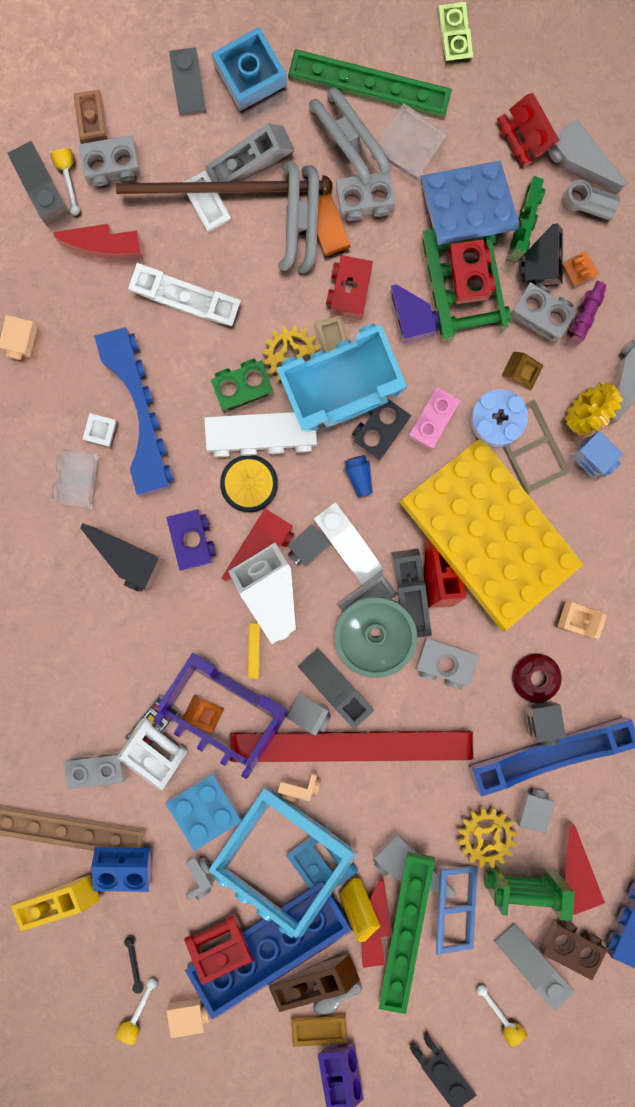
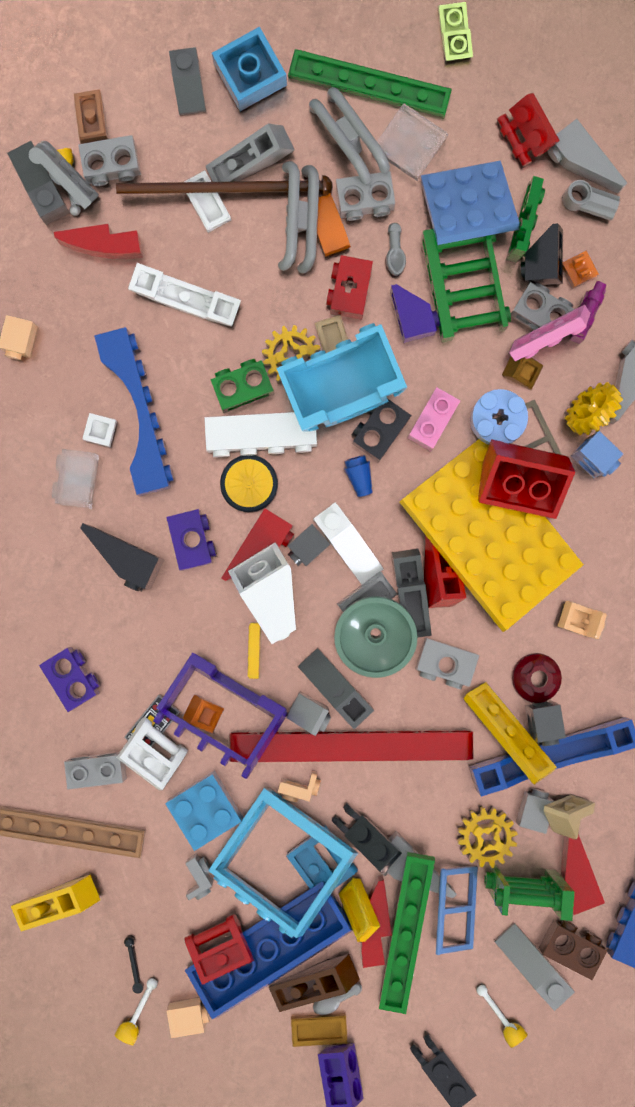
(63, 173): none -> light grey plate
(64, 683): none -> dark purple brick
(121, 869): blue brick -> none
(368, 840): none -> black hinge
(395, 257): none -> light grey piece
(463, 271): red brick -> none
(510, 733): none -> yellow plate
(525, 479): none -> red slope
(550, 333): none -> bright pink plate
(566, 814): none -> tan slope

